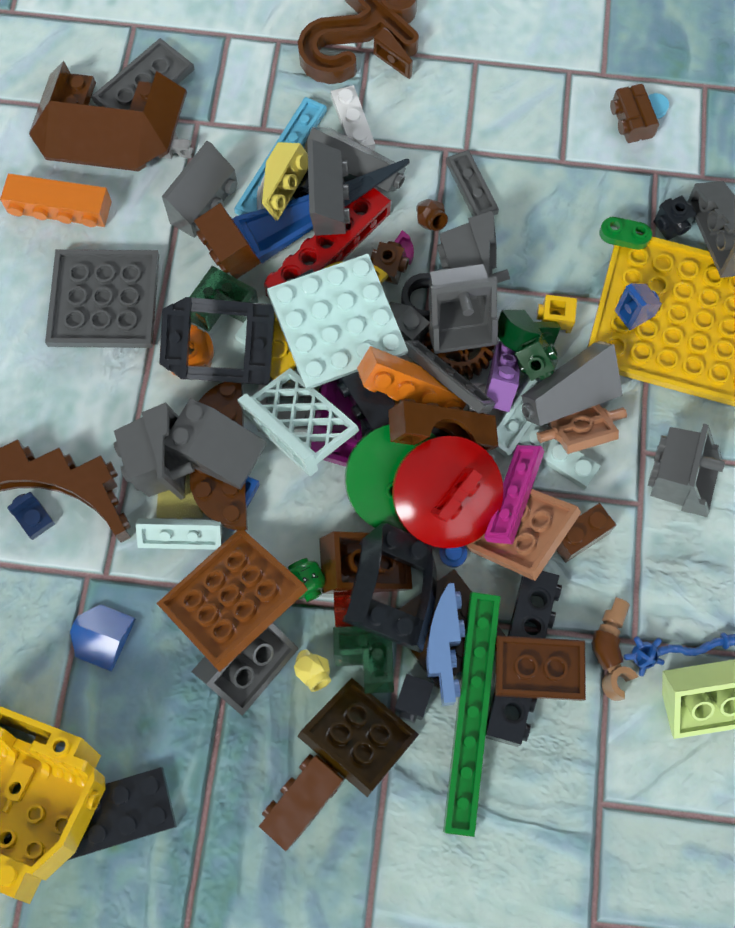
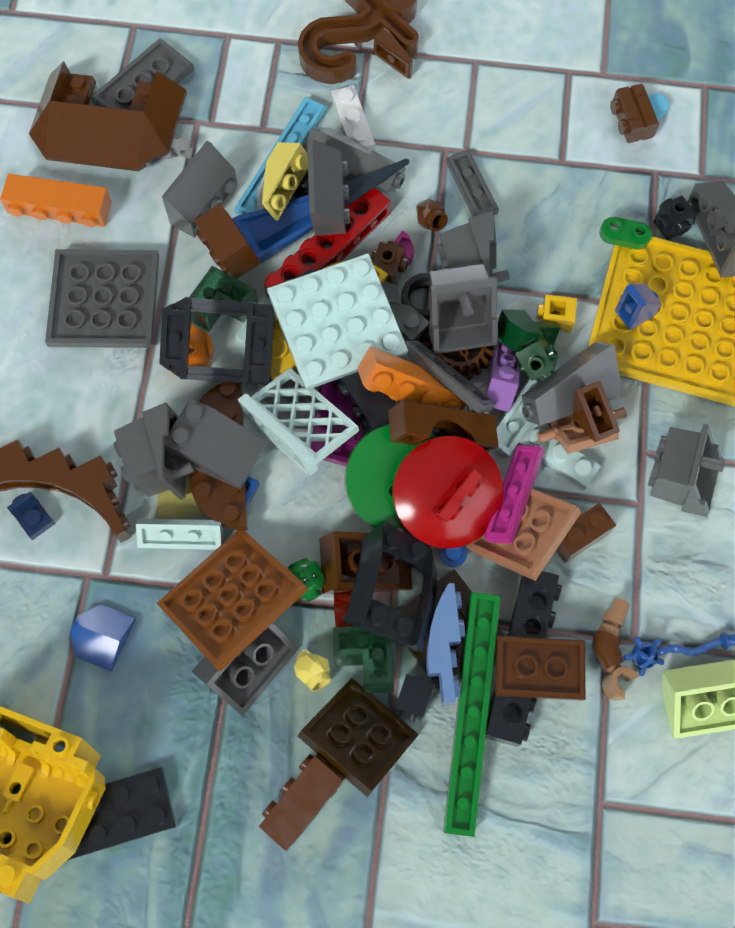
(594, 412): none -> reddish brown slope

